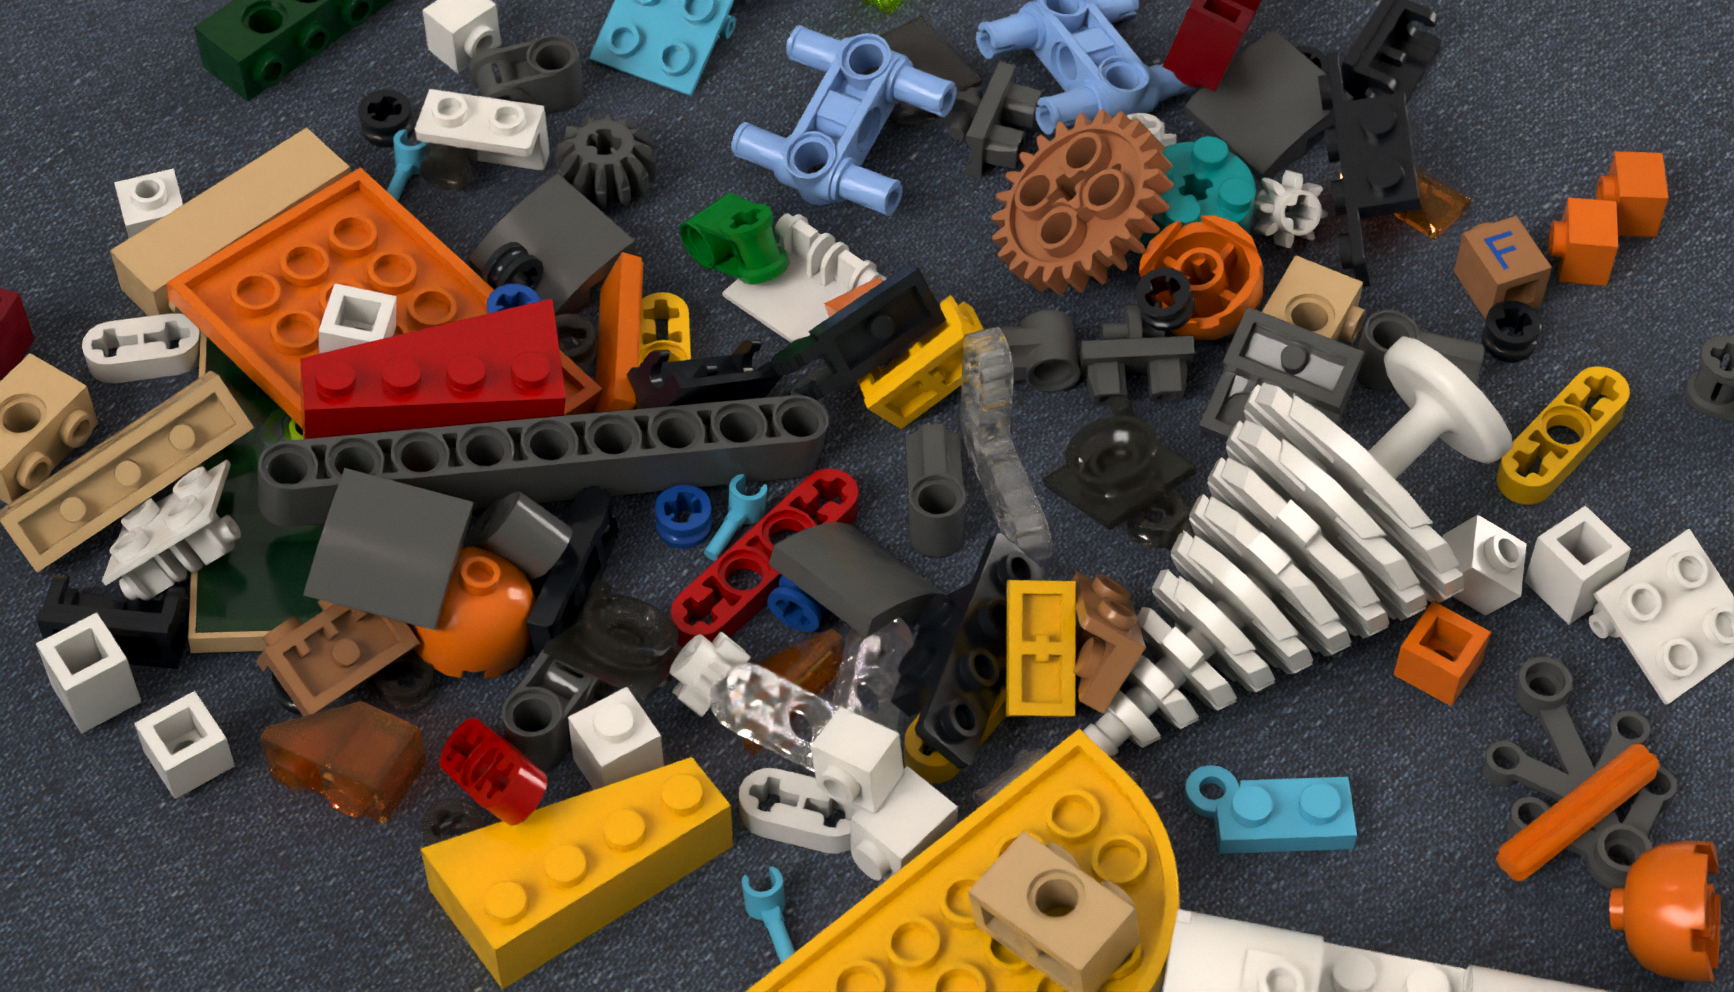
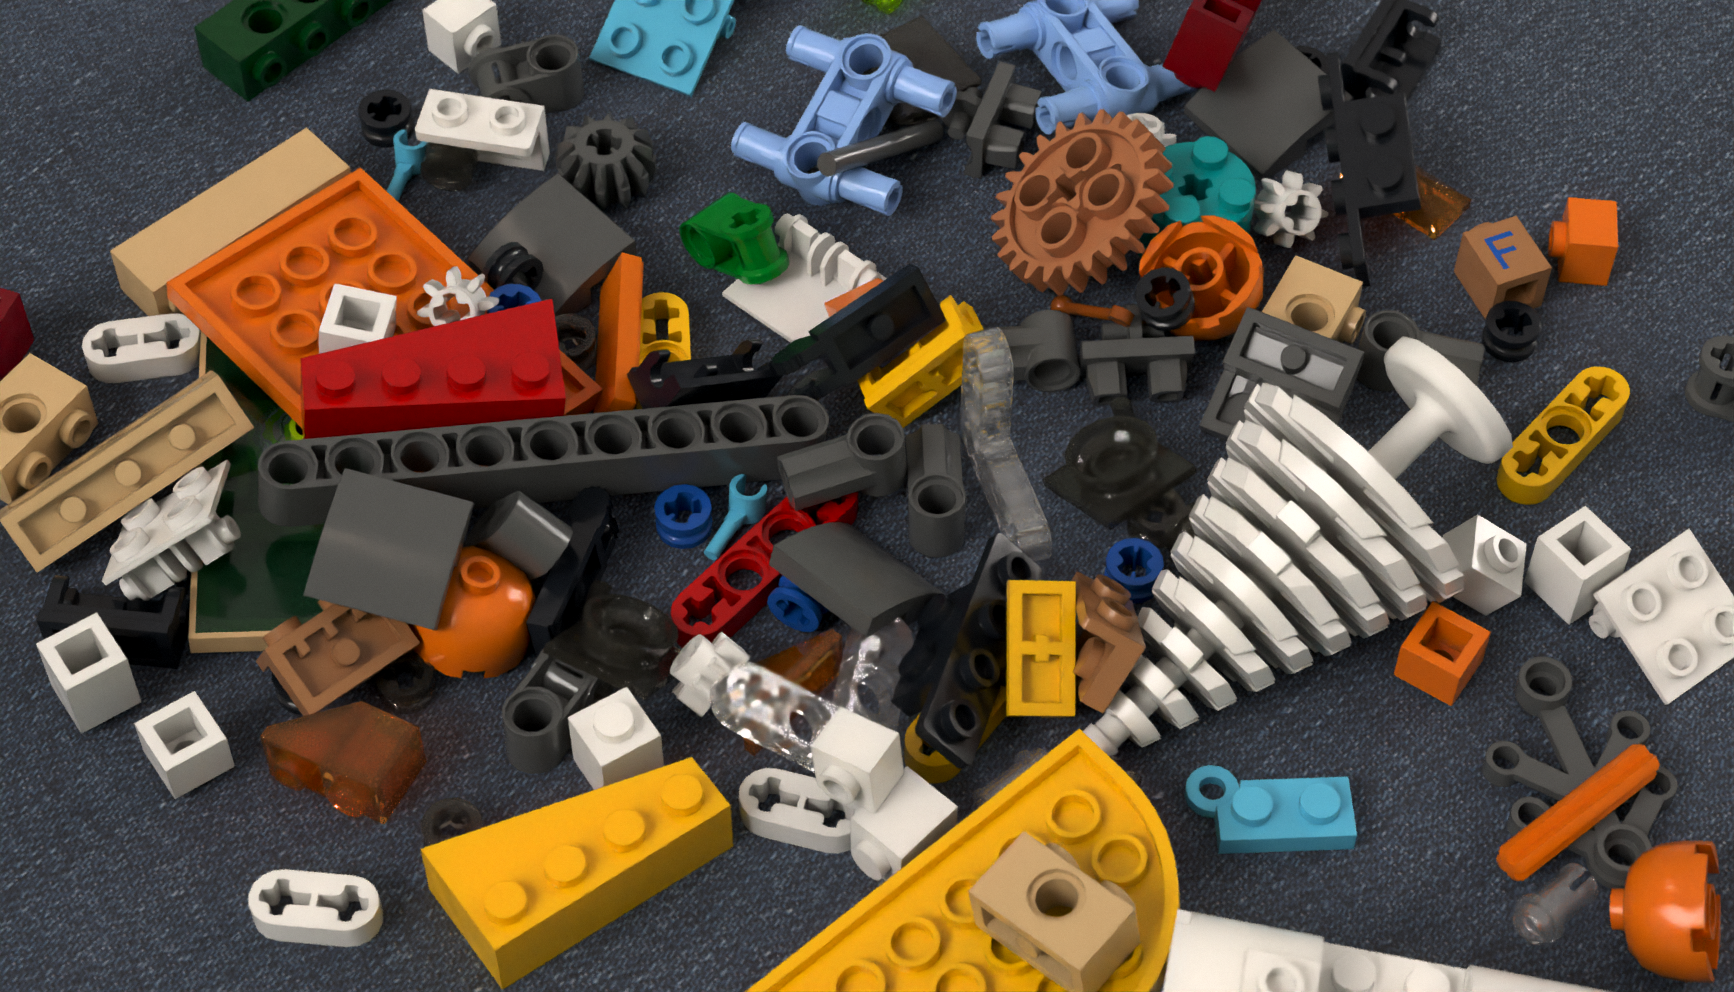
(147, 199): white plate -> none
(315, 908): none -> white beam
(466, 292): none -> white gear
(493, 771): red beam -> none
(769, 908): medium azure hand -> none
(846, 463): none -> dark grey piece
(880, 148): none -> dark grey bar
(1116, 313): none -> dark orange hinge
(1135, 552): none -> blue bush
(1543, 914): none -> clear pin
(1640, 190): orange plate -> none

